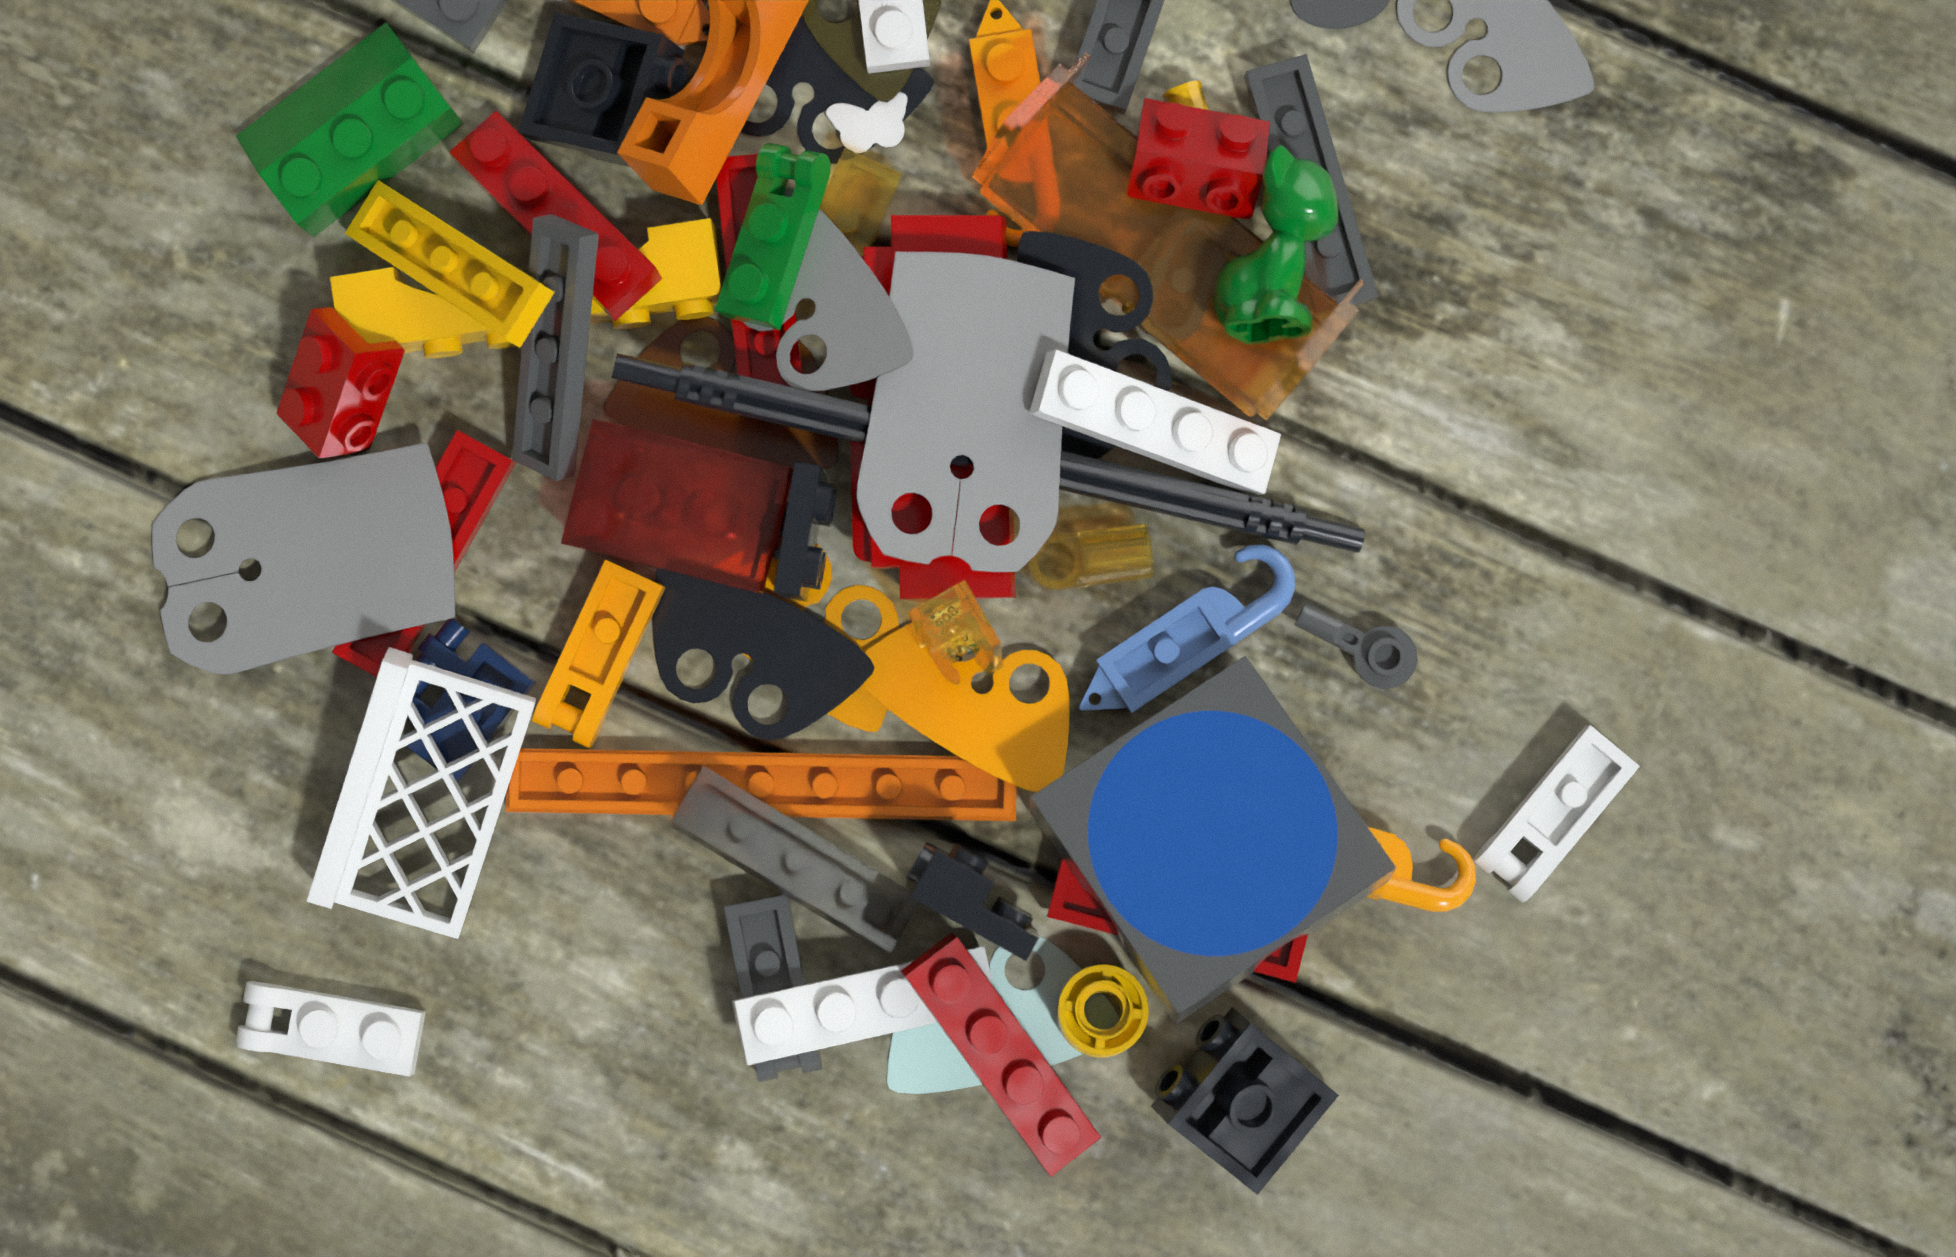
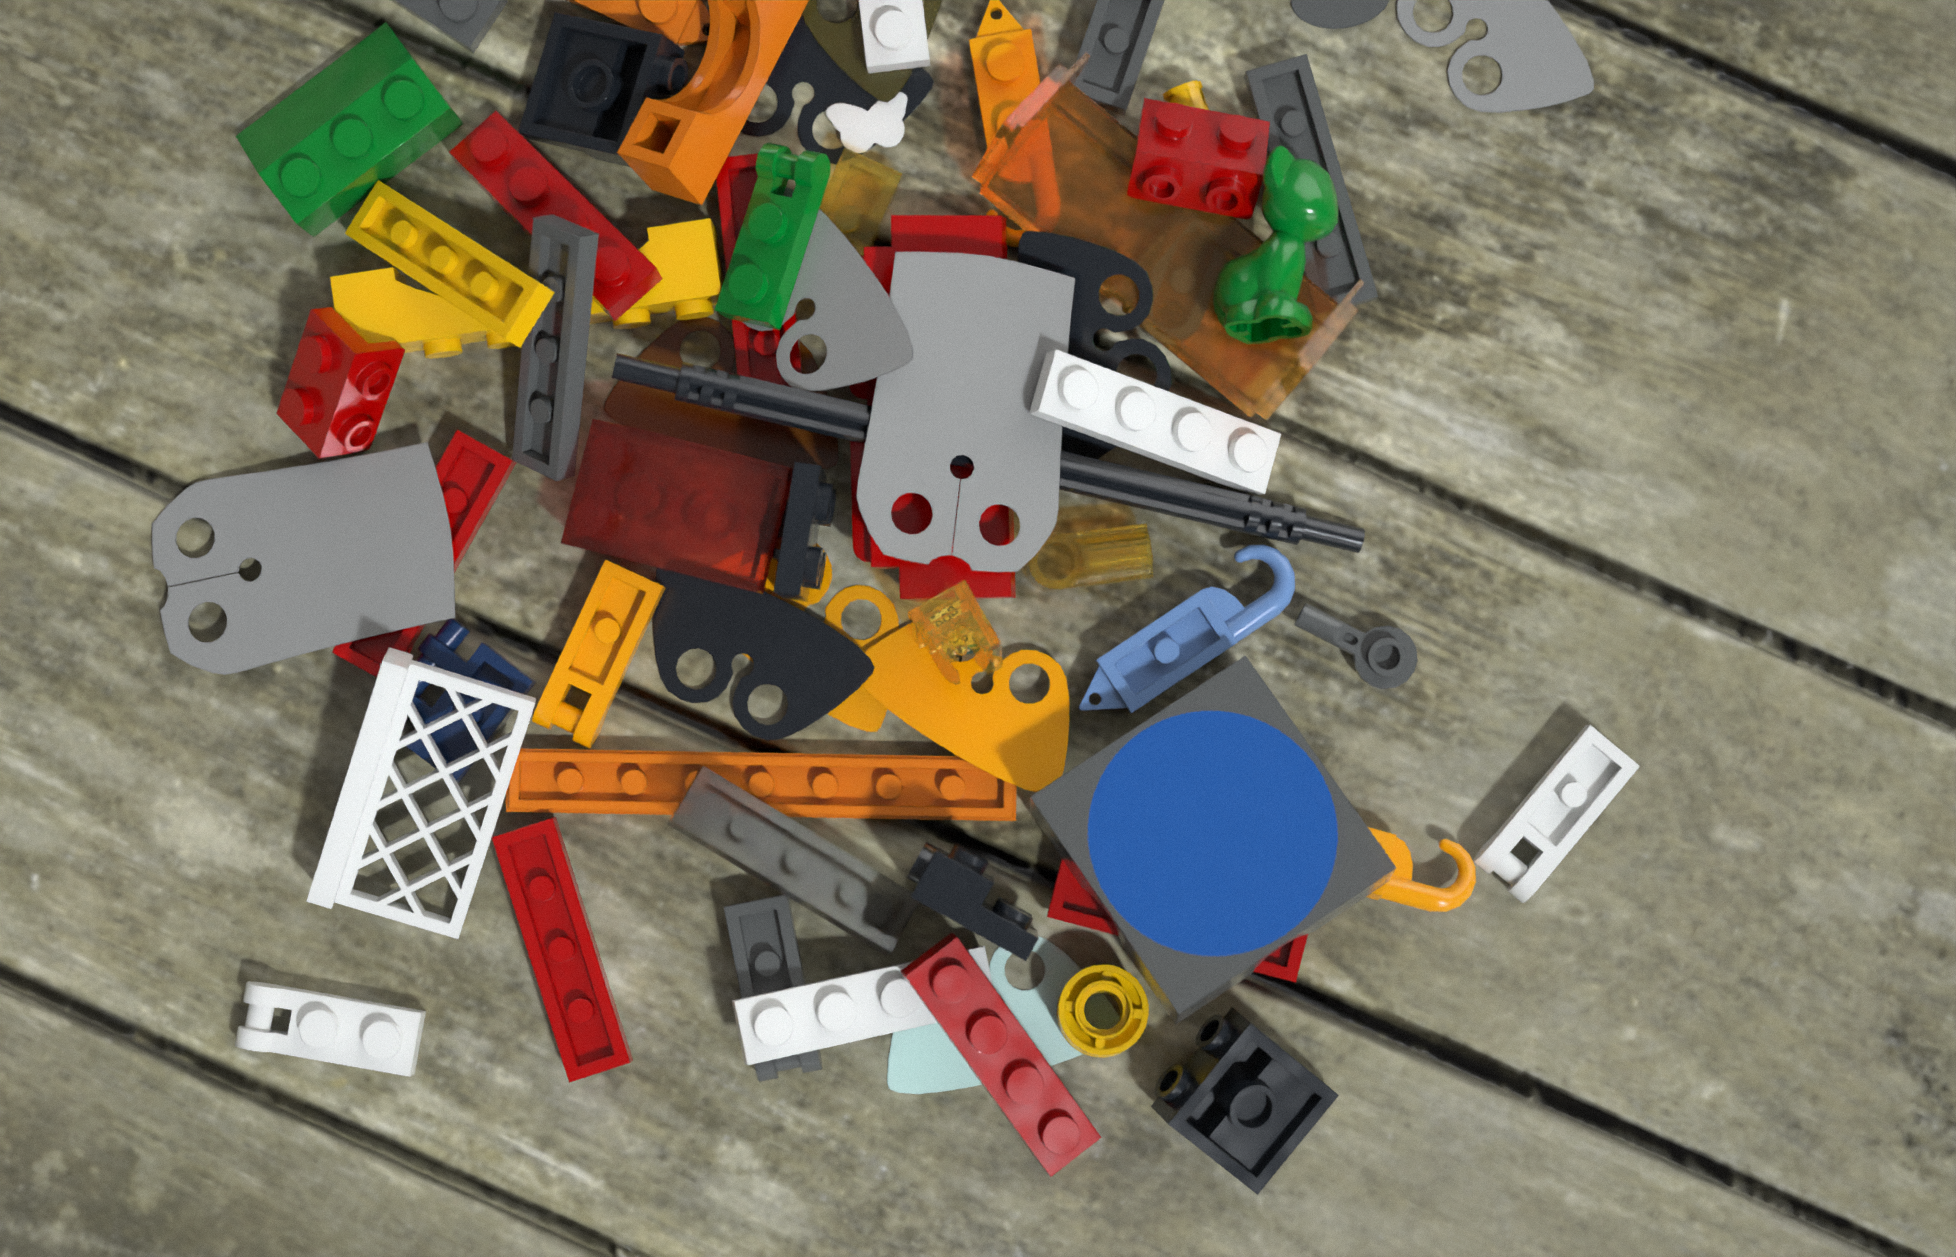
(562, 949): none -> red plate

